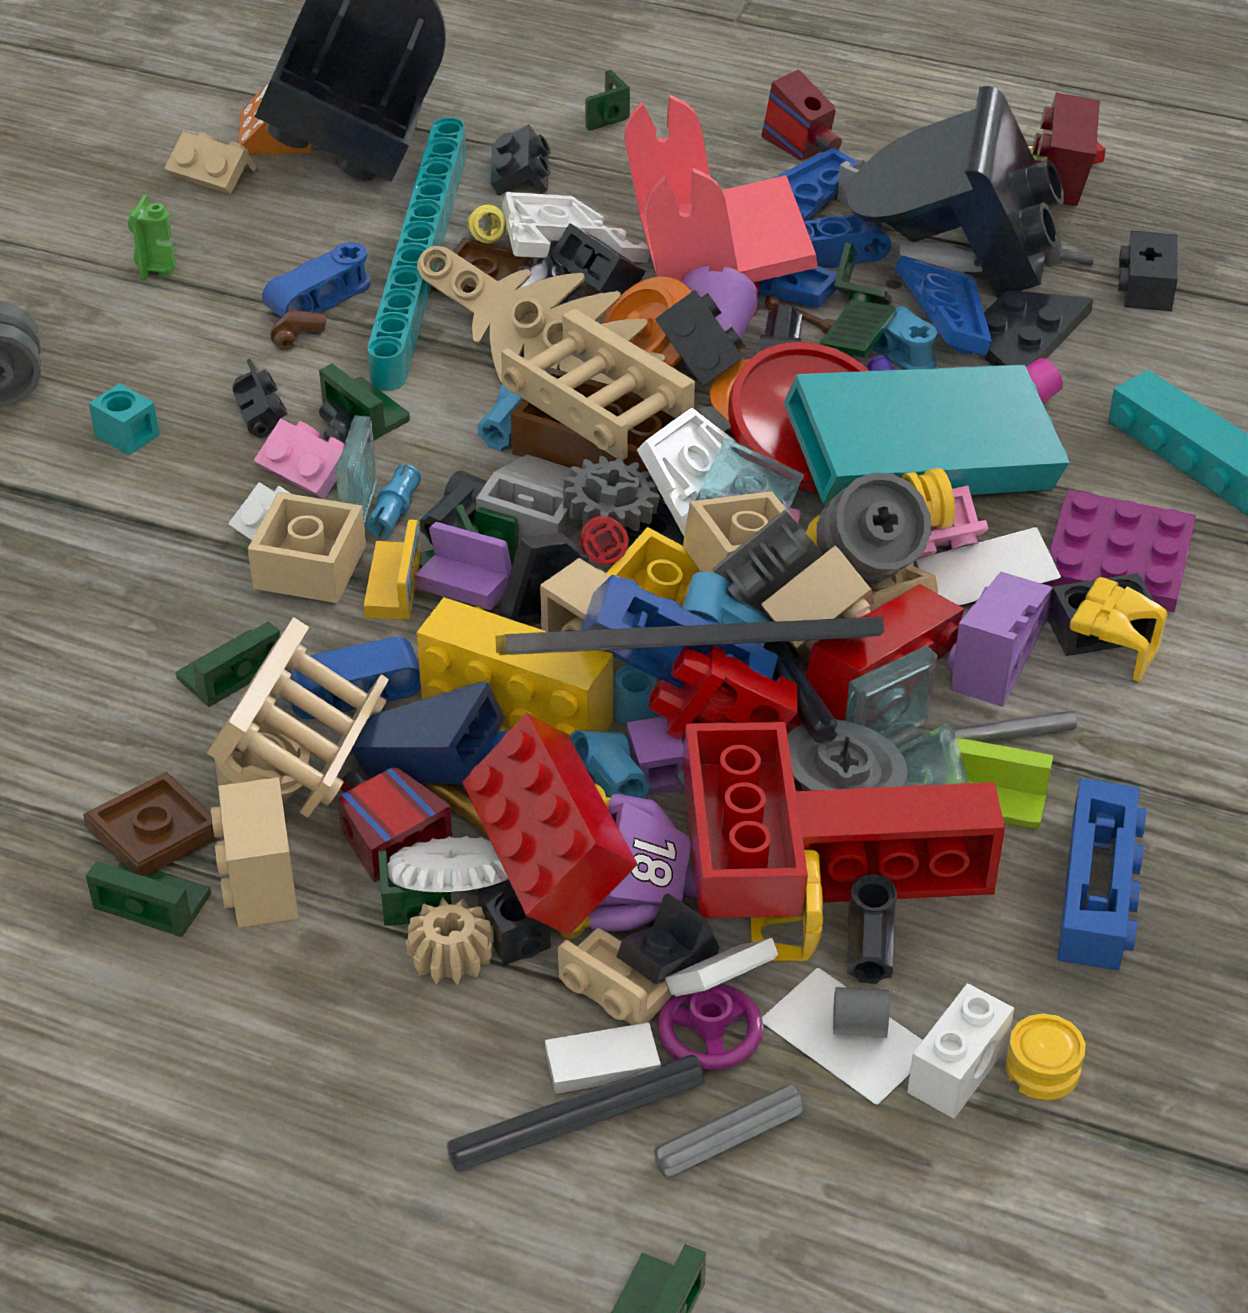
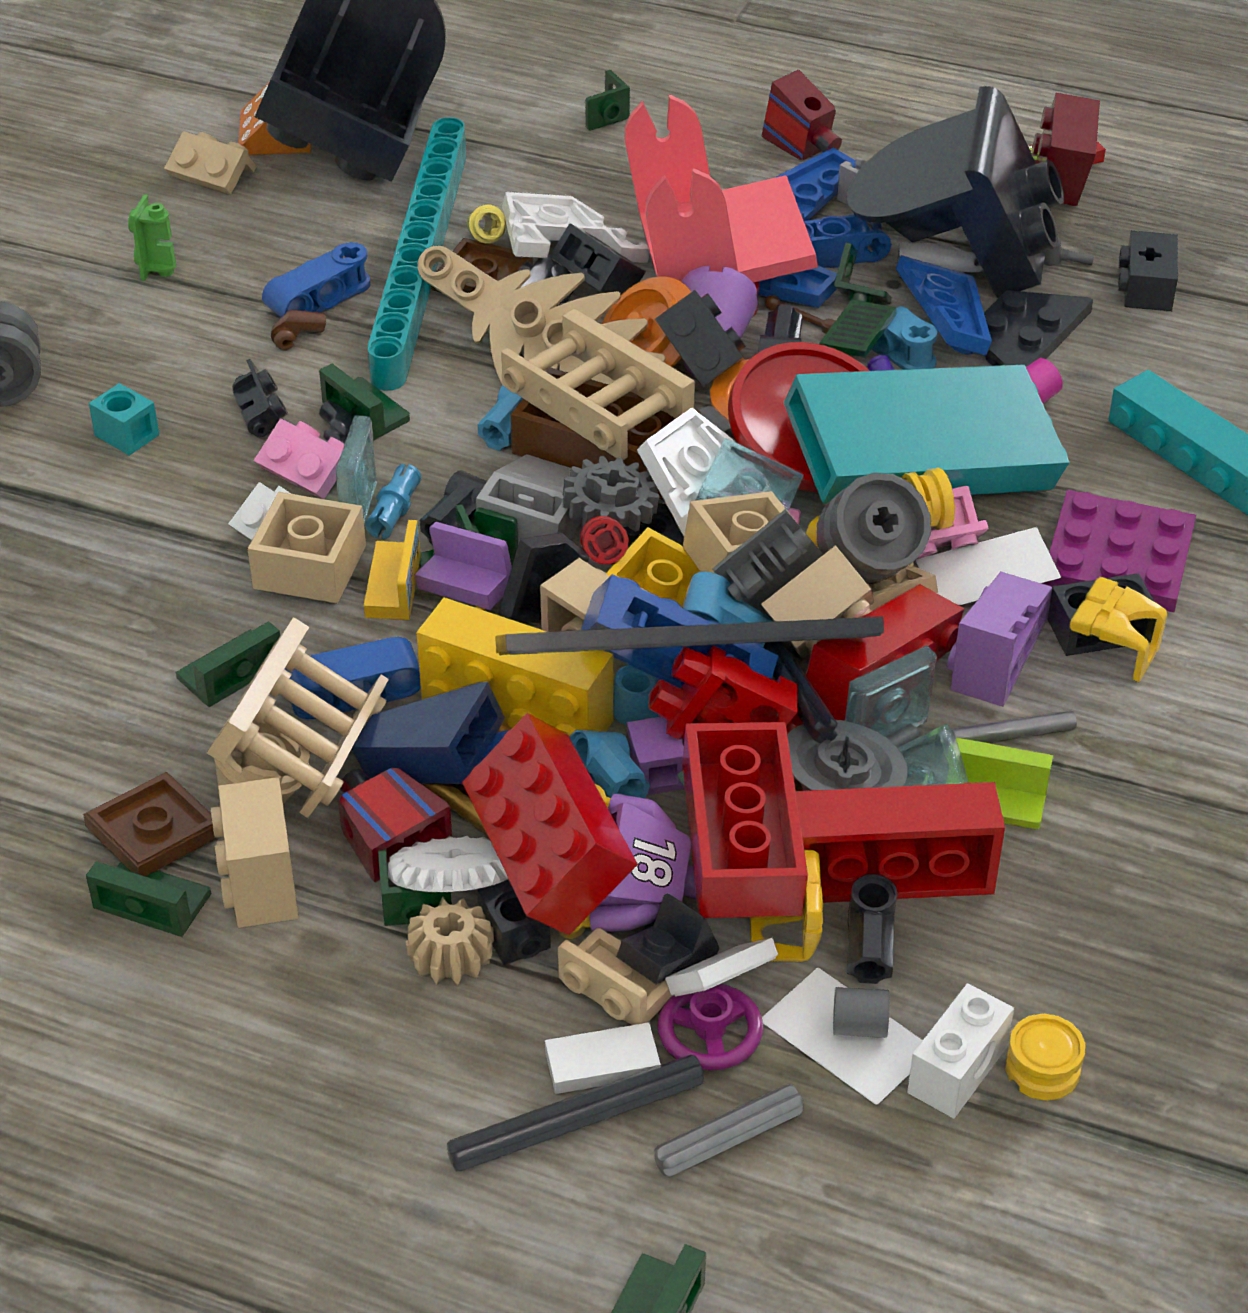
(520, 158): black bracket -> none
(1103, 929): blue brick -> none

